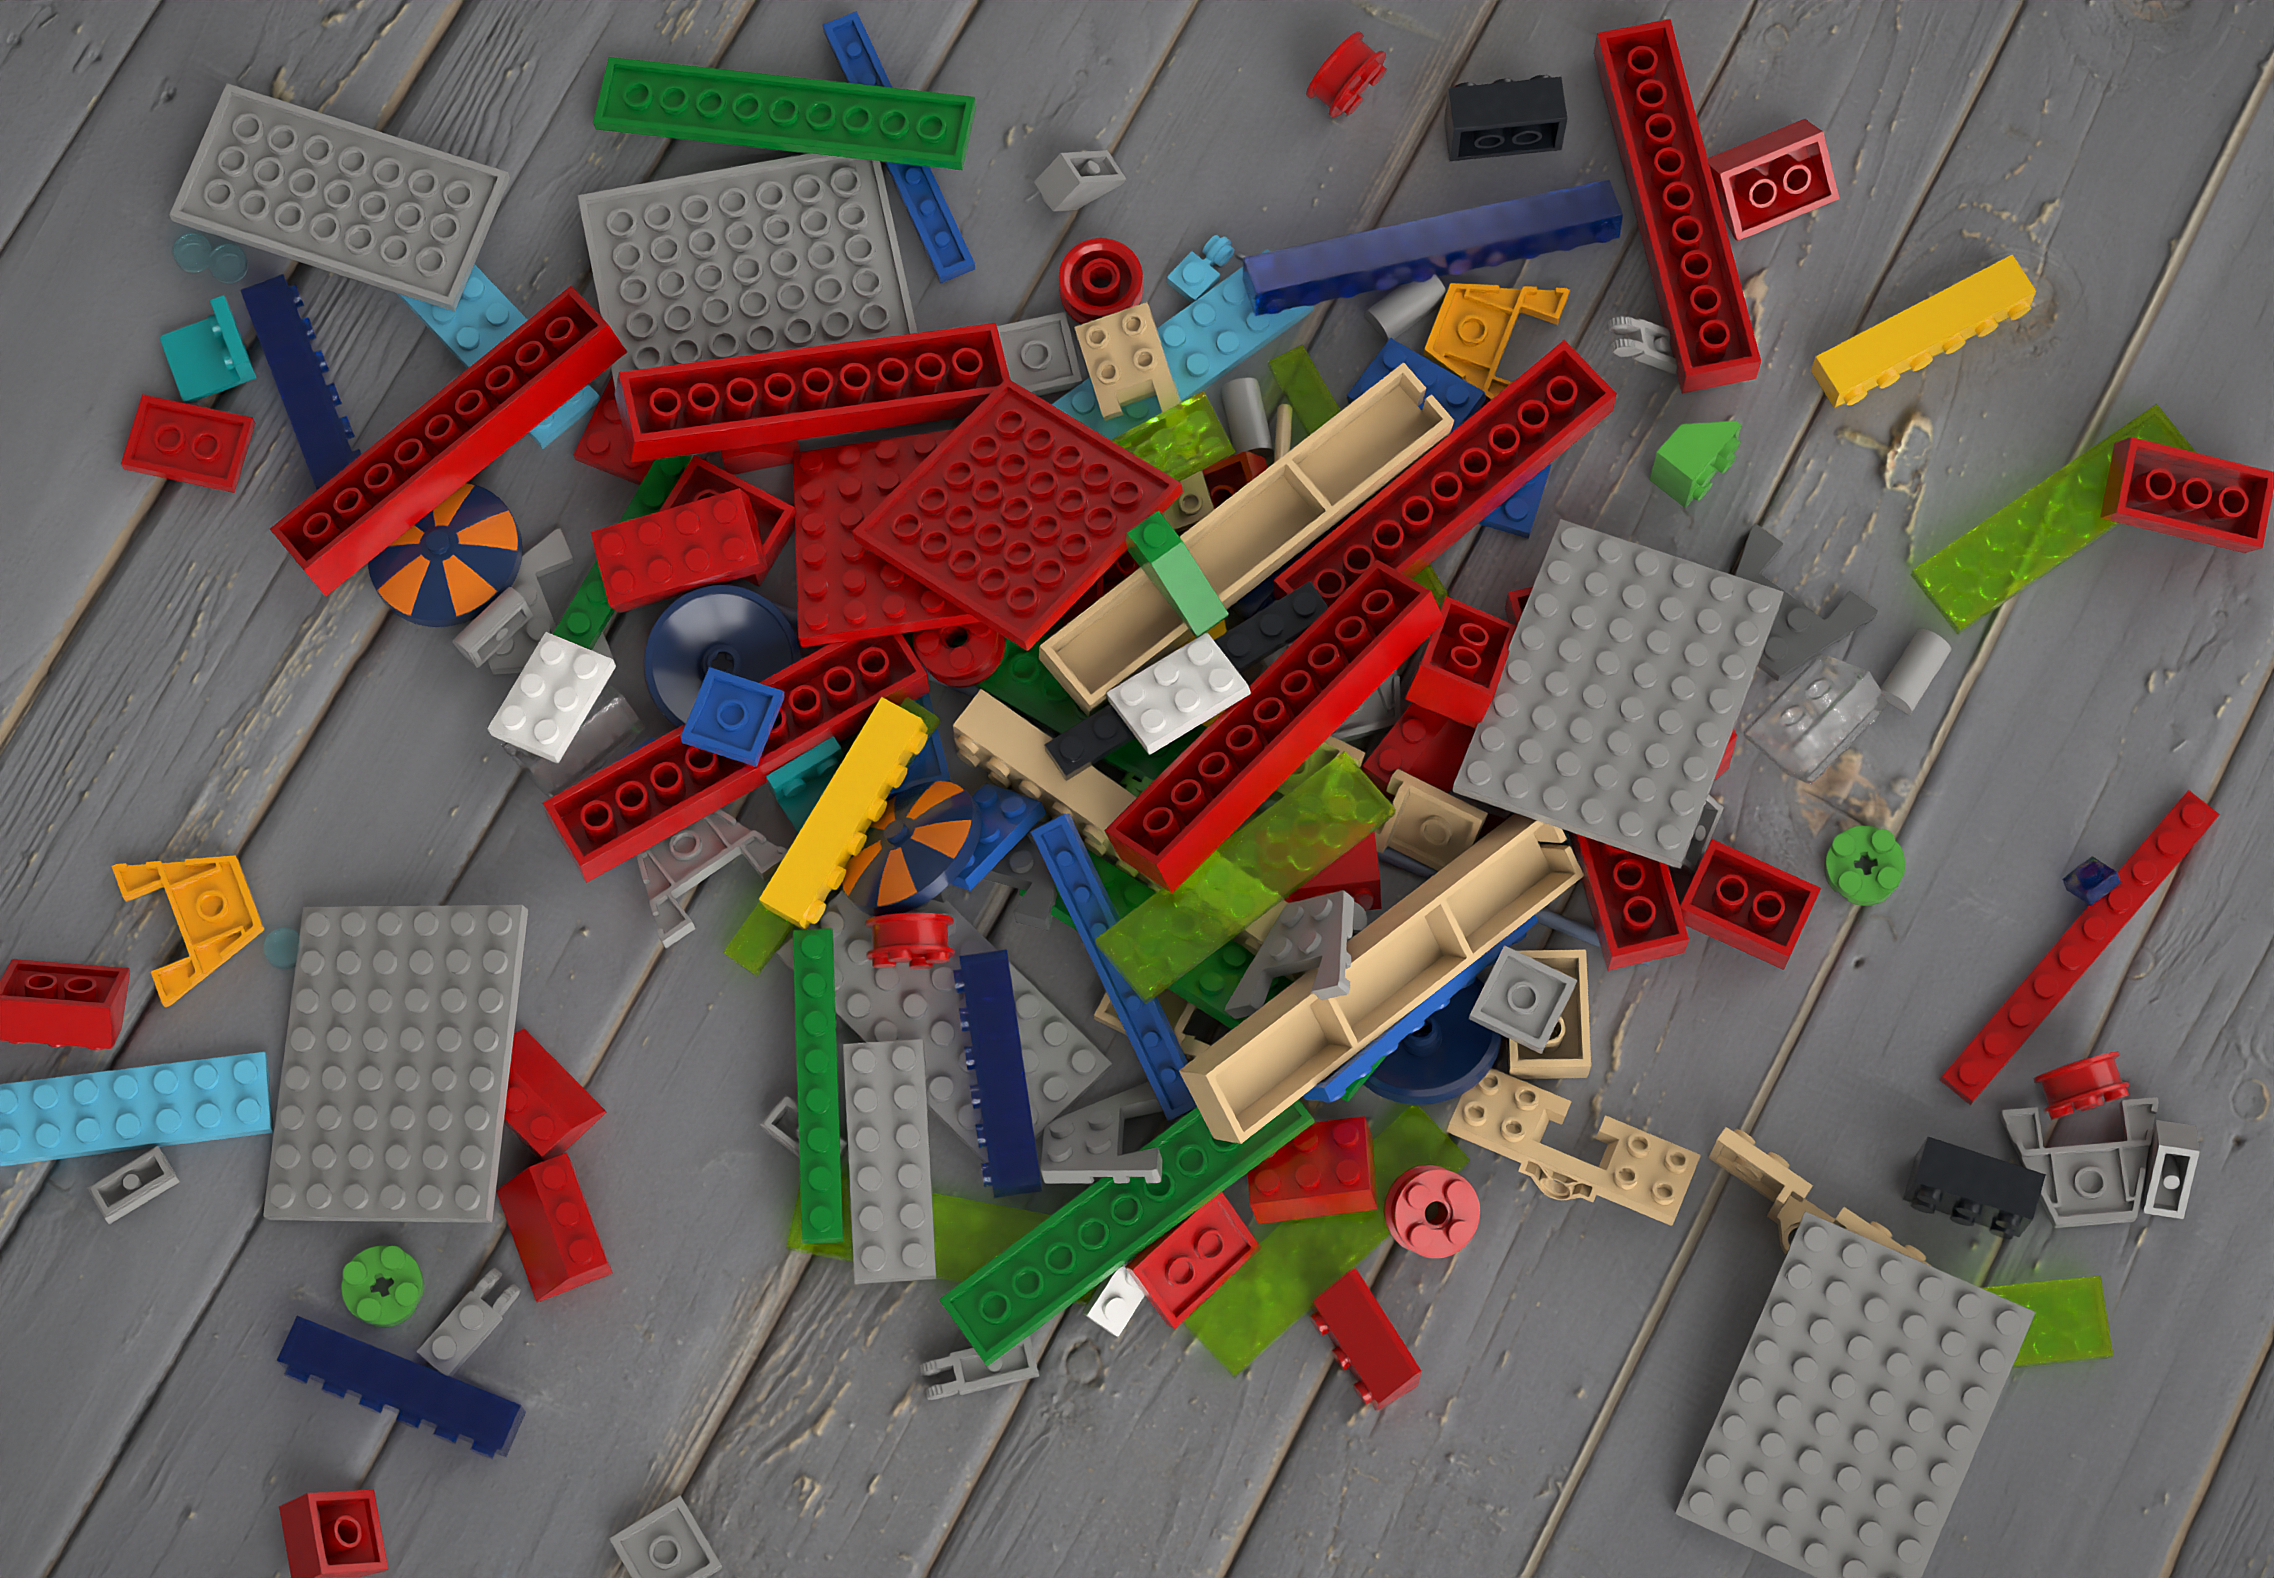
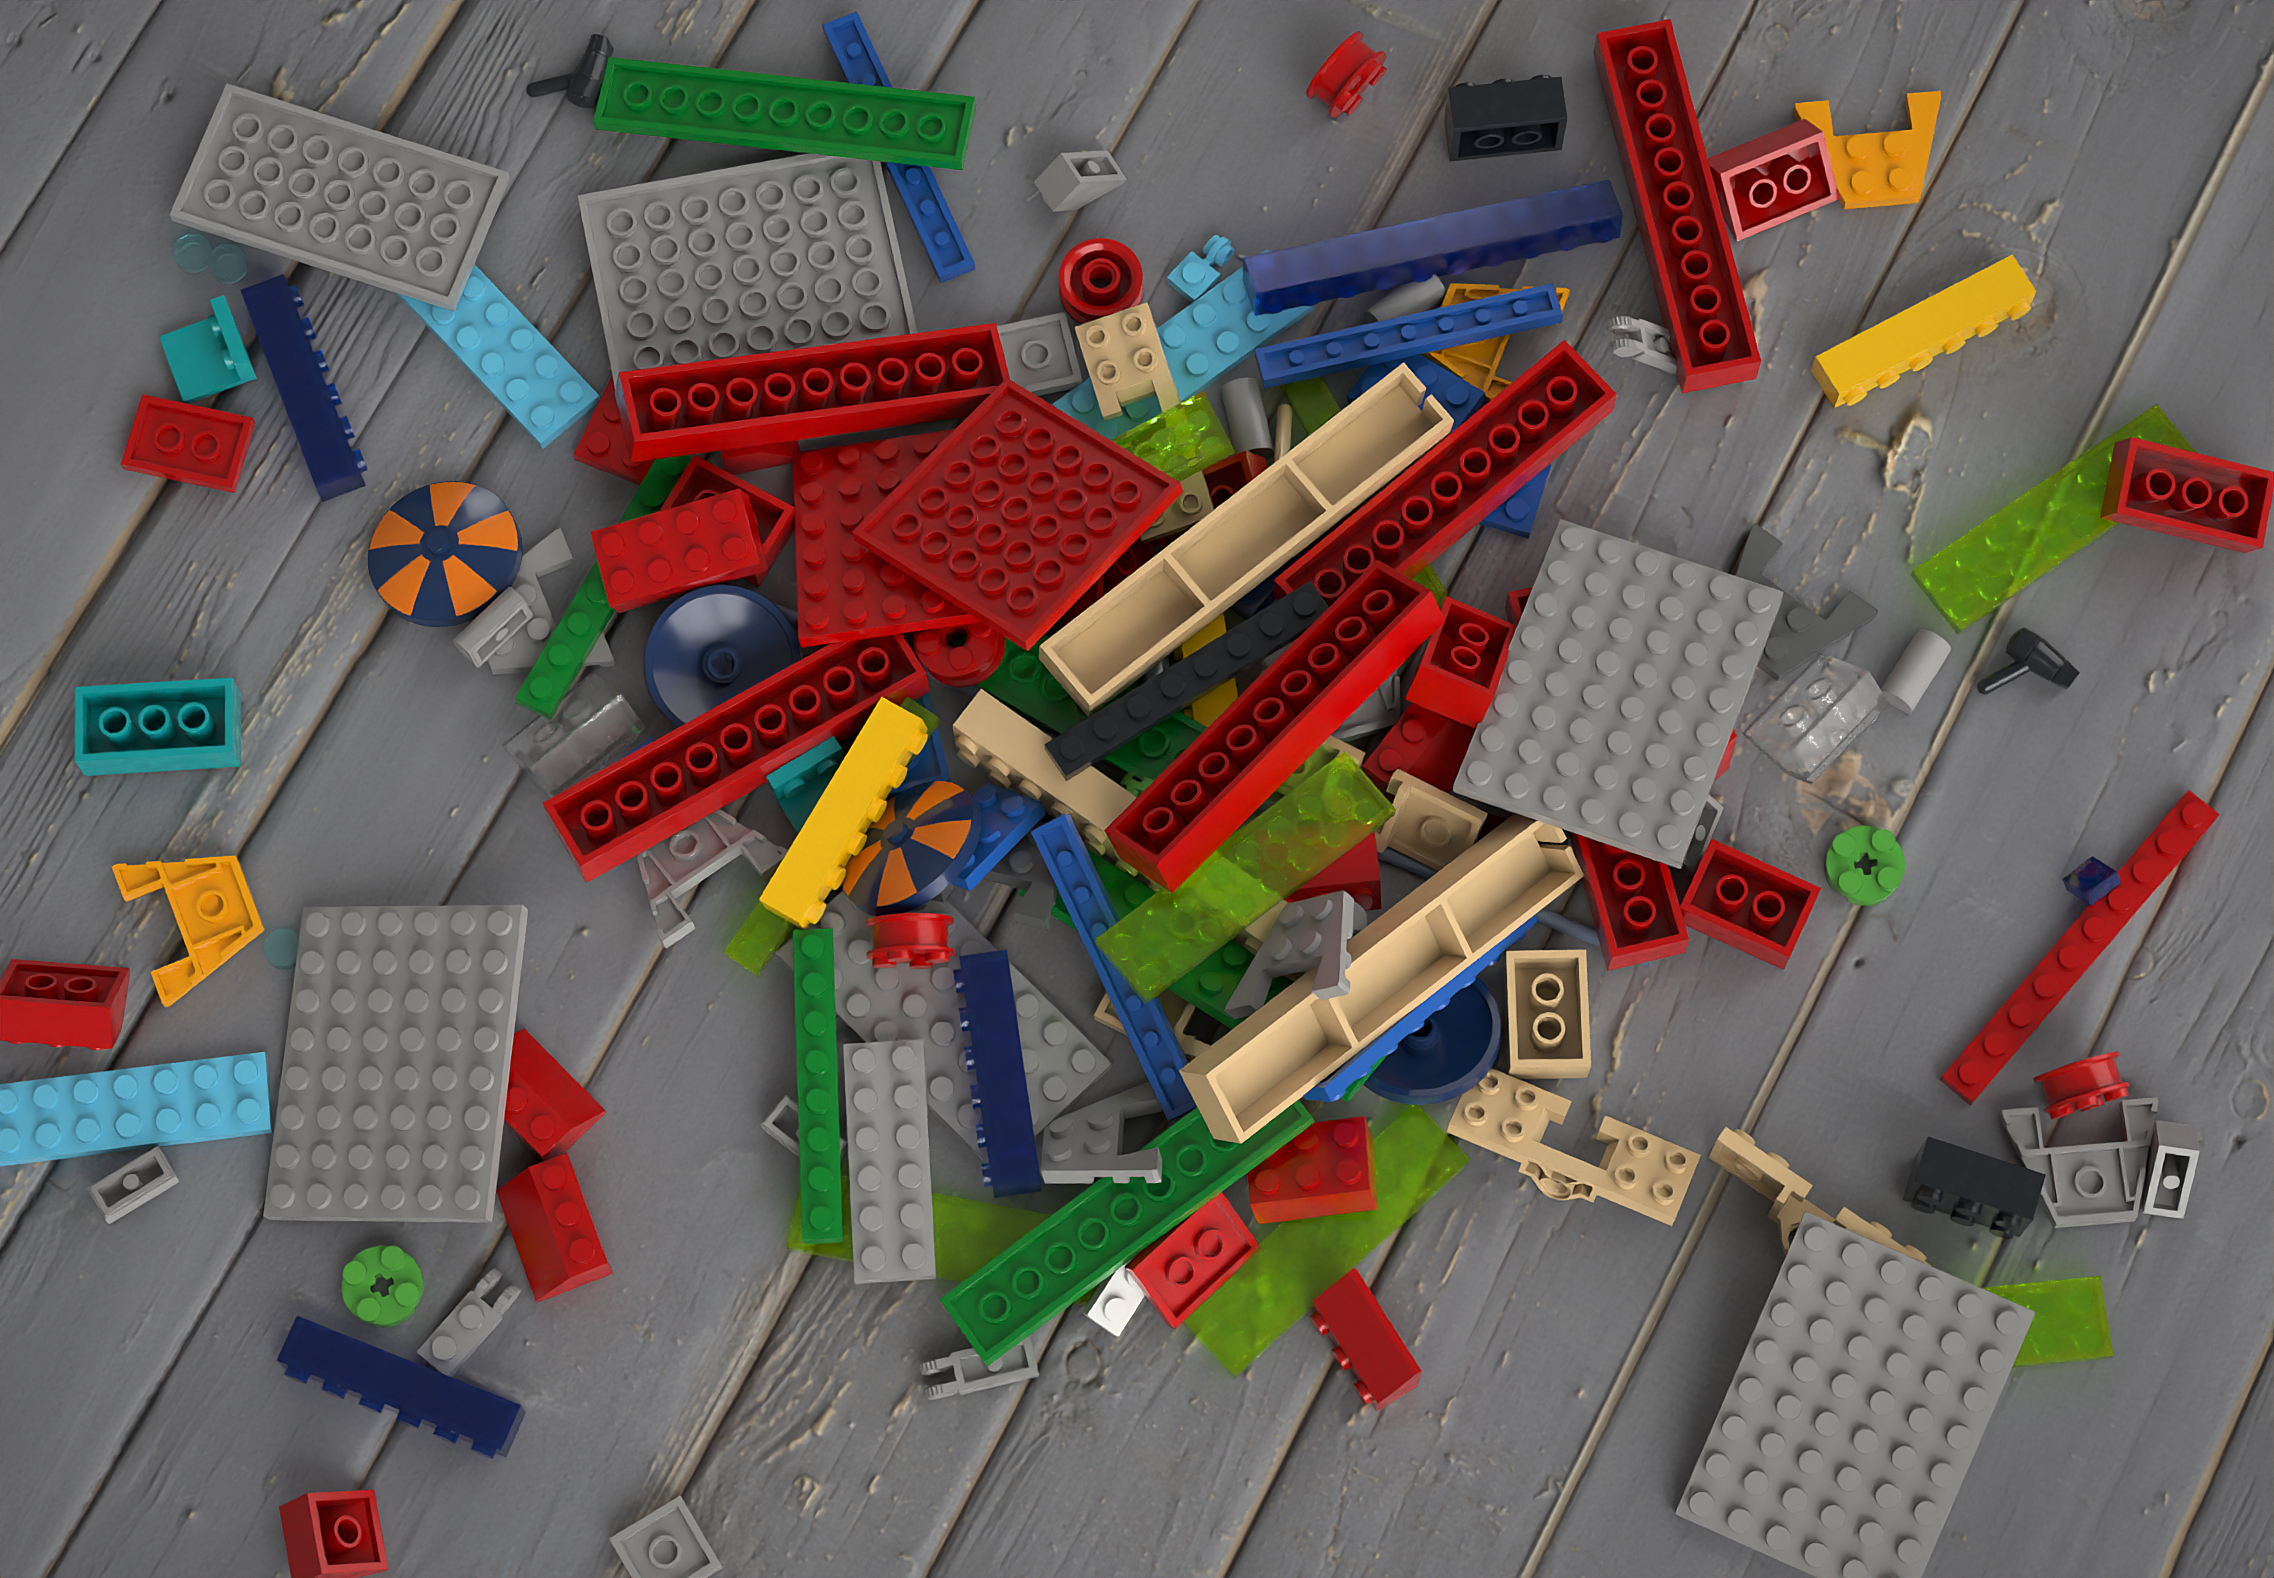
(158, 726): none -> teal brick
(448, 440): red brick -> none
(551, 697): white plate -> none
(585, 81): none -> black piece
(732, 716): blue plate -> none
(1175, 573): slope -> none
(1178, 693): white plate -> none
(1408, 335): none -> blue plate
(1456, 1215): wheel -> none
(1522, 999): light grey plate -> none
(1693, 457): bright green slope -> none
(1879, 165): none -> light orange wing
(2032, 655): none -> black piece

